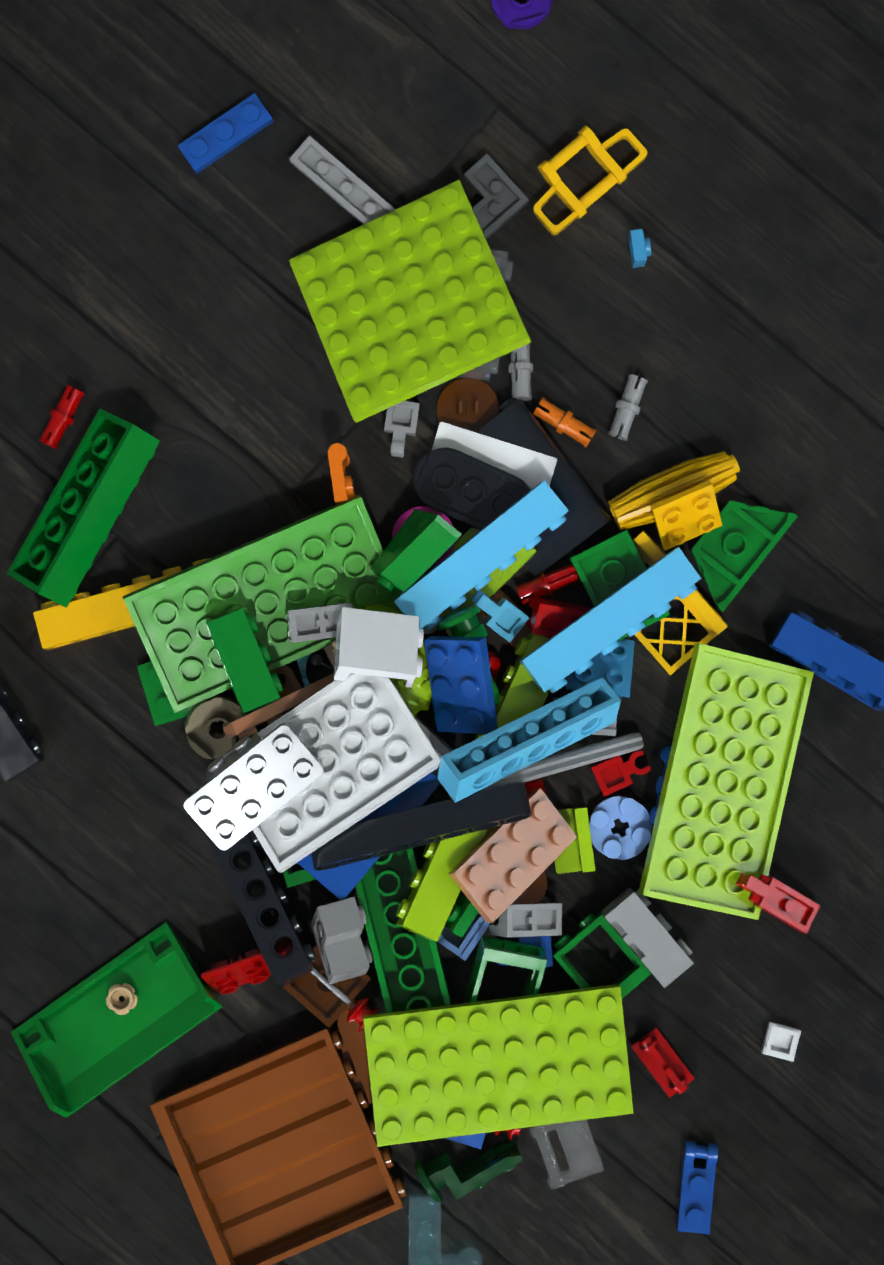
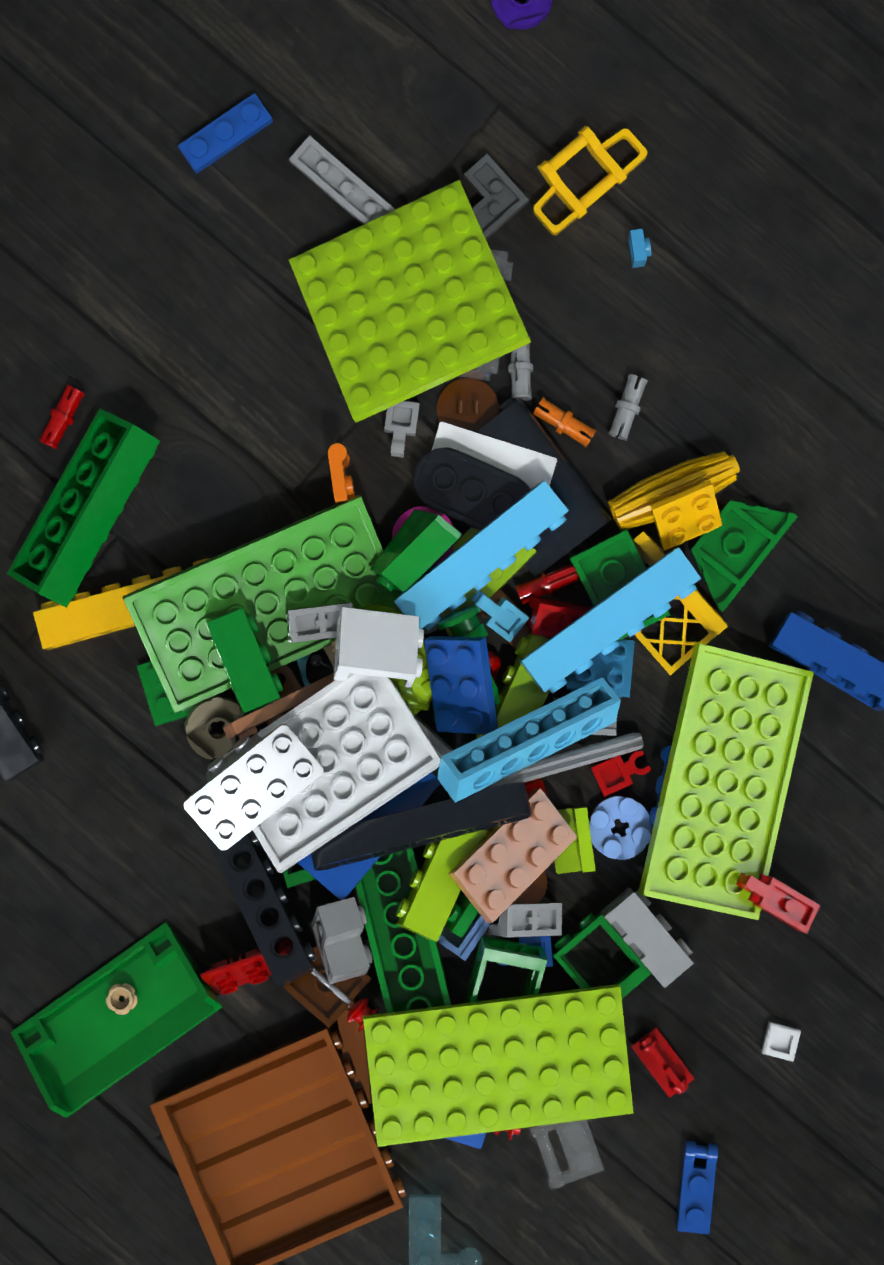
(470, 1175): dark green piece -> none

